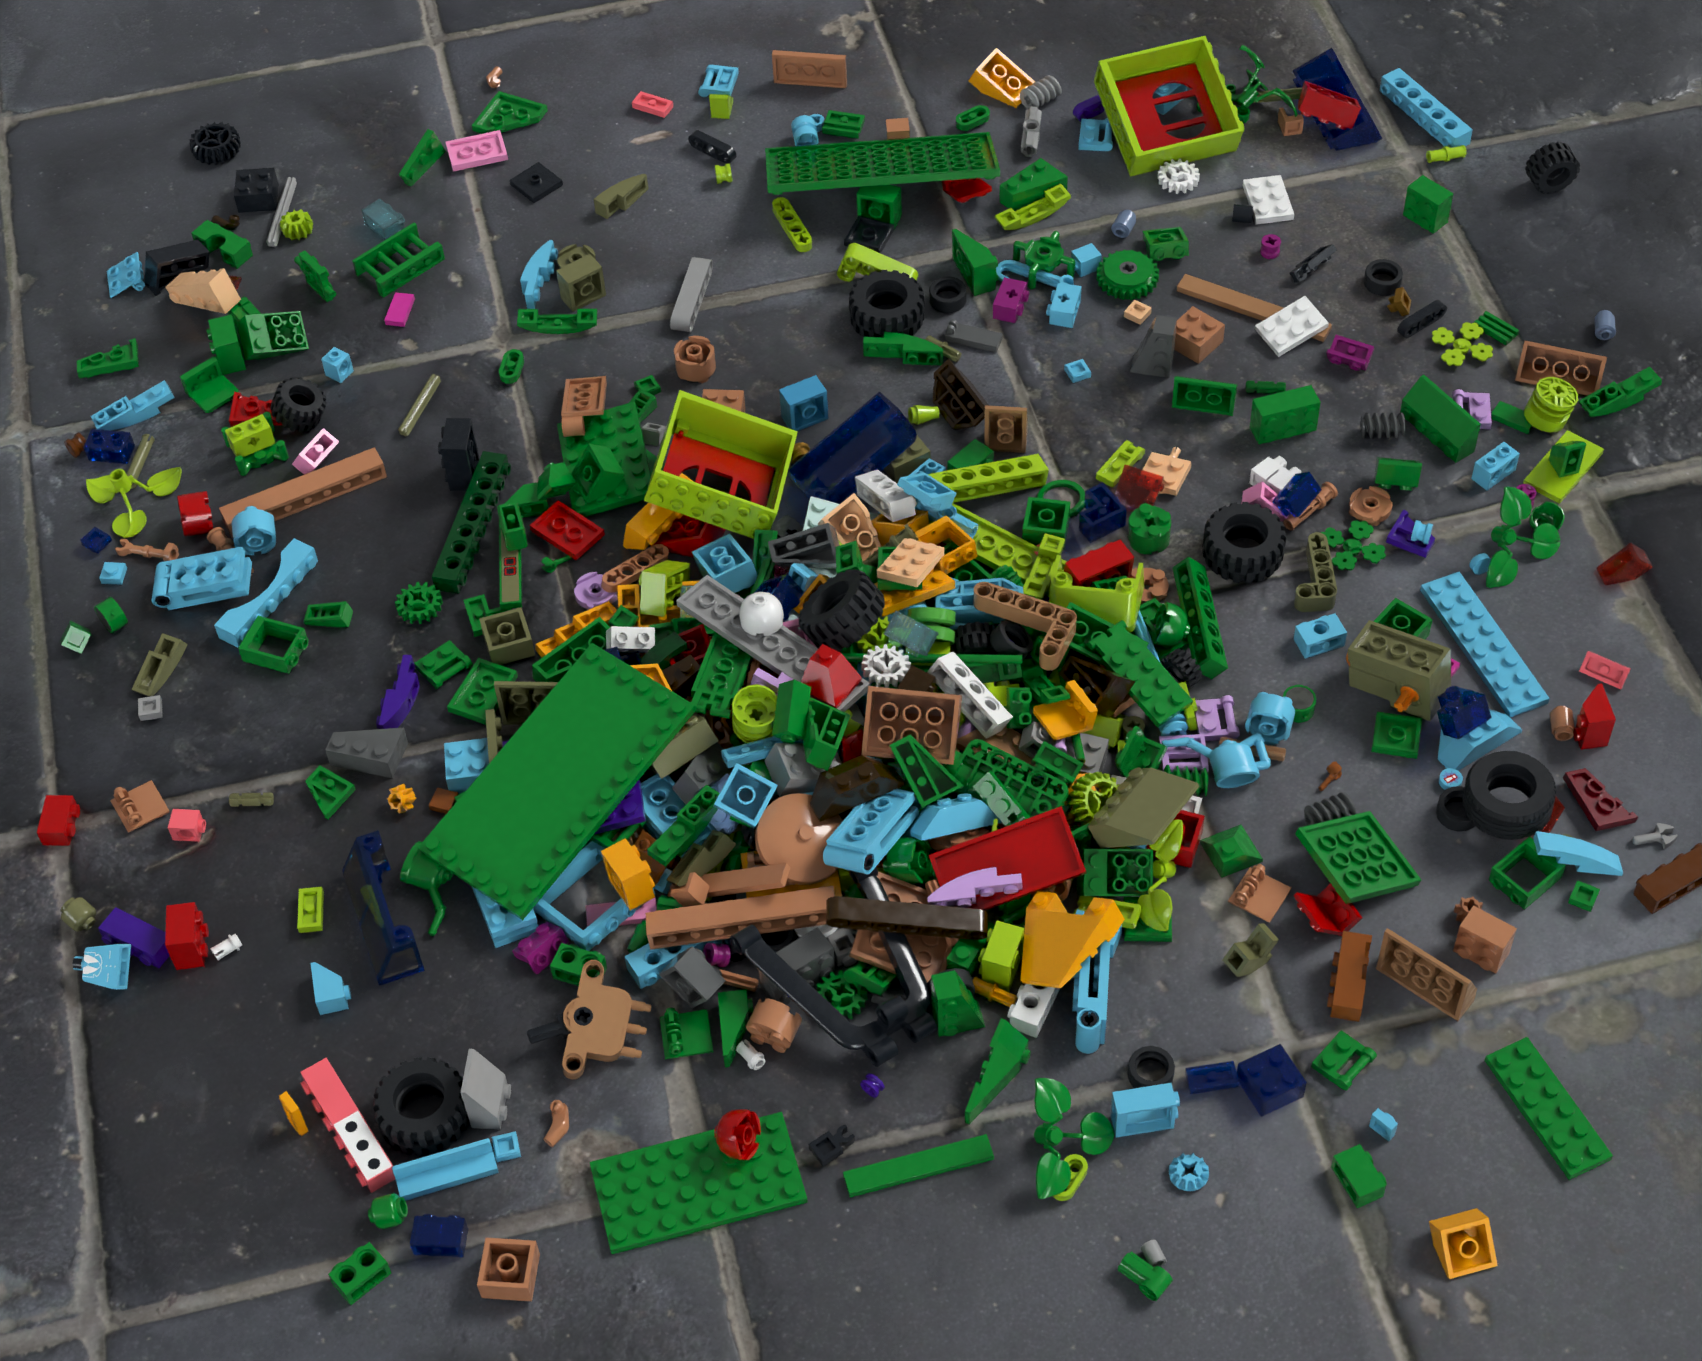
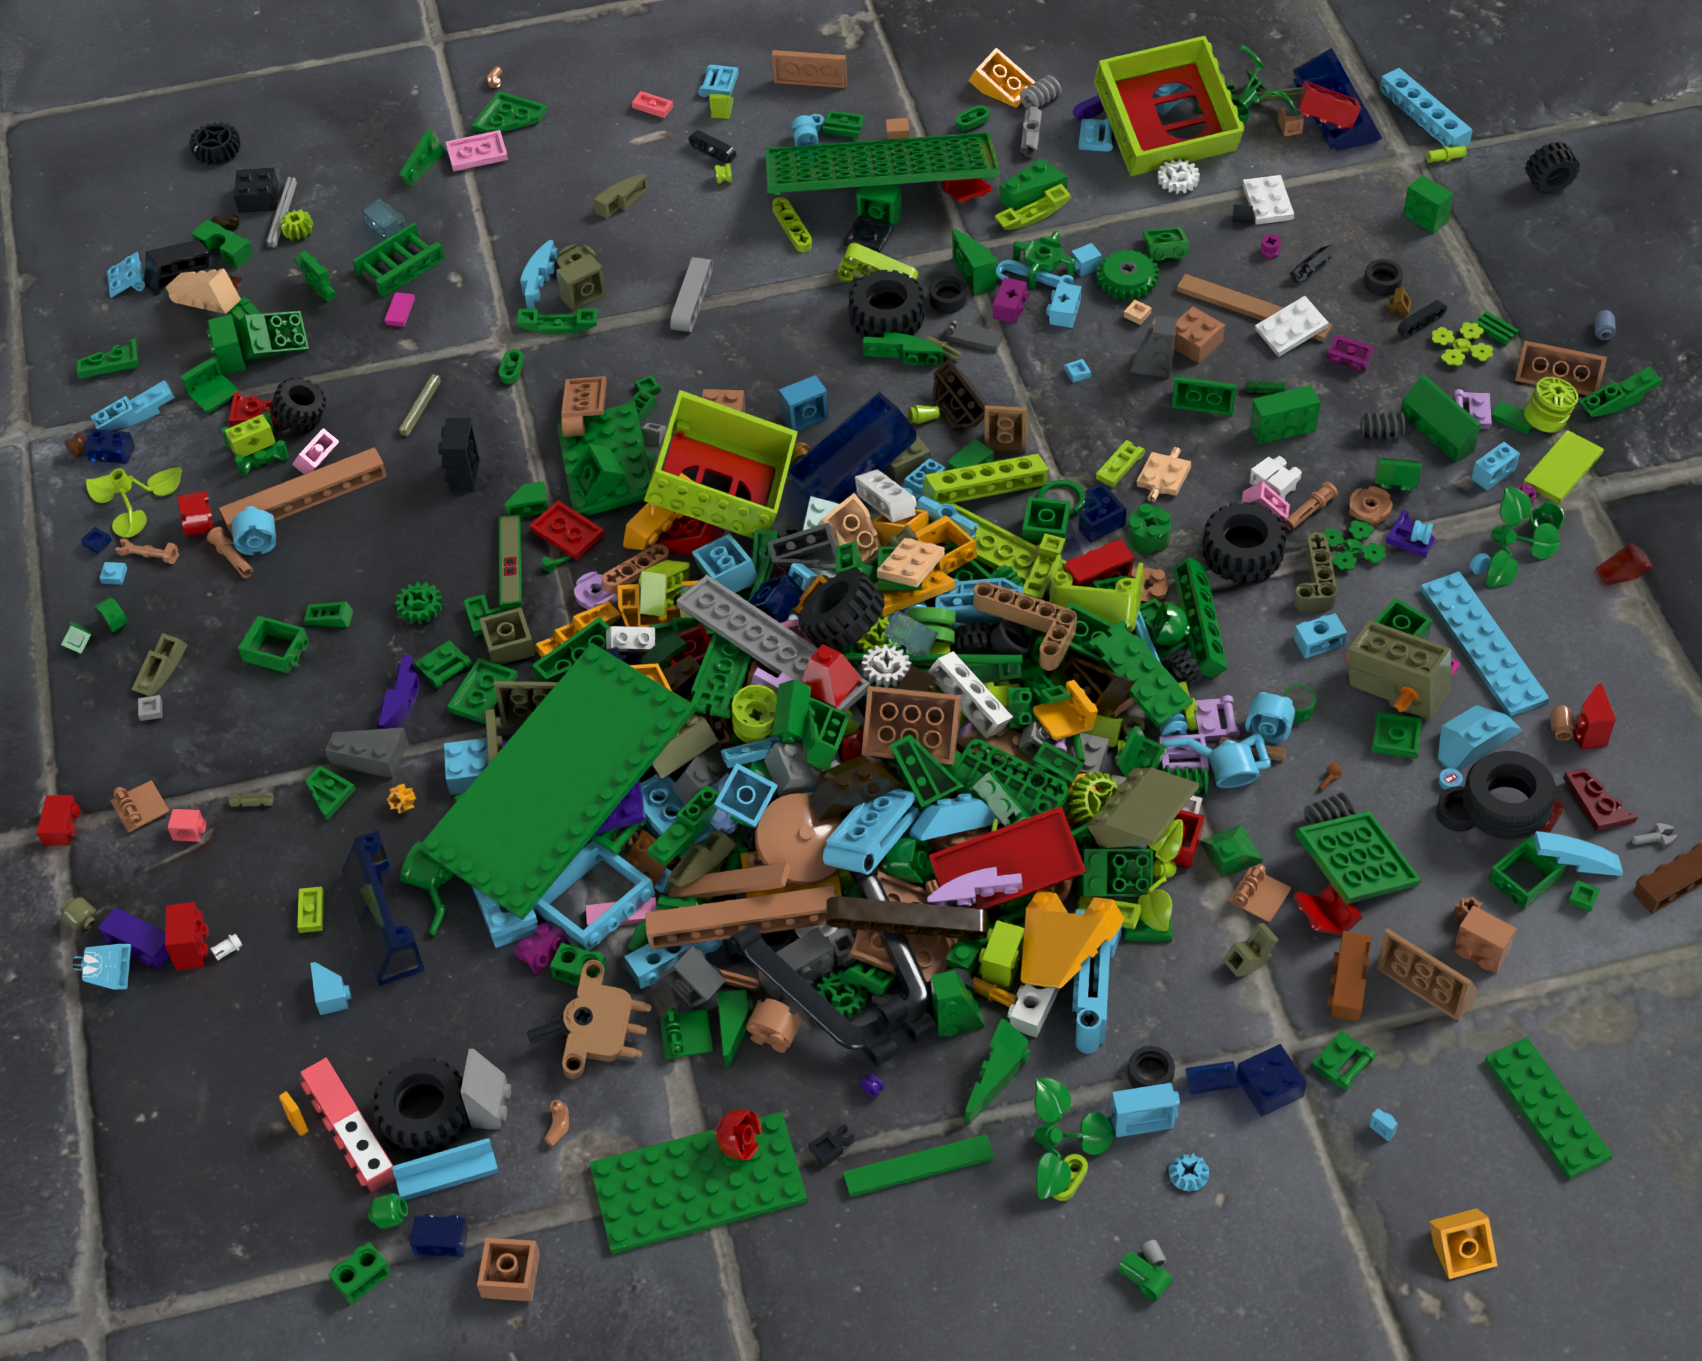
(140, 457): olive pin -> none
(202, 579): medium azure hinge -> none
(295, 563): medium azure arch -> none
(337, 364): medium azure brick -> none
(442, 800): dark orange tile -> none
(471, 522): dark green brick -> none
(506, 1146): medium azure tile -> none
(512, 526): green brick -> none
(536, 182): black plate -> none
(554, 481): green slope -> none
(623, 618): green tile -> none
(628, 873): light orange brick -> none
(693, 893): nougat panel -> none
(695, 359): nougat brick -> none
(717, 955): magenta wheel -> none
(748, 1052): white pin -> none
(761, 614): white cylinder -> none
(928, 491): medium azure plate -> none
(1124, 223): sand blue brick -> none
(1138, 487): clear red hinge -> none
(1297, 494): clear blue hinge -> none
(1359, 1176): green brick -> none
(1461, 711): clear blue brick -> none
(1567, 457): green slope -> none
(1604, 670): coral plate -> none

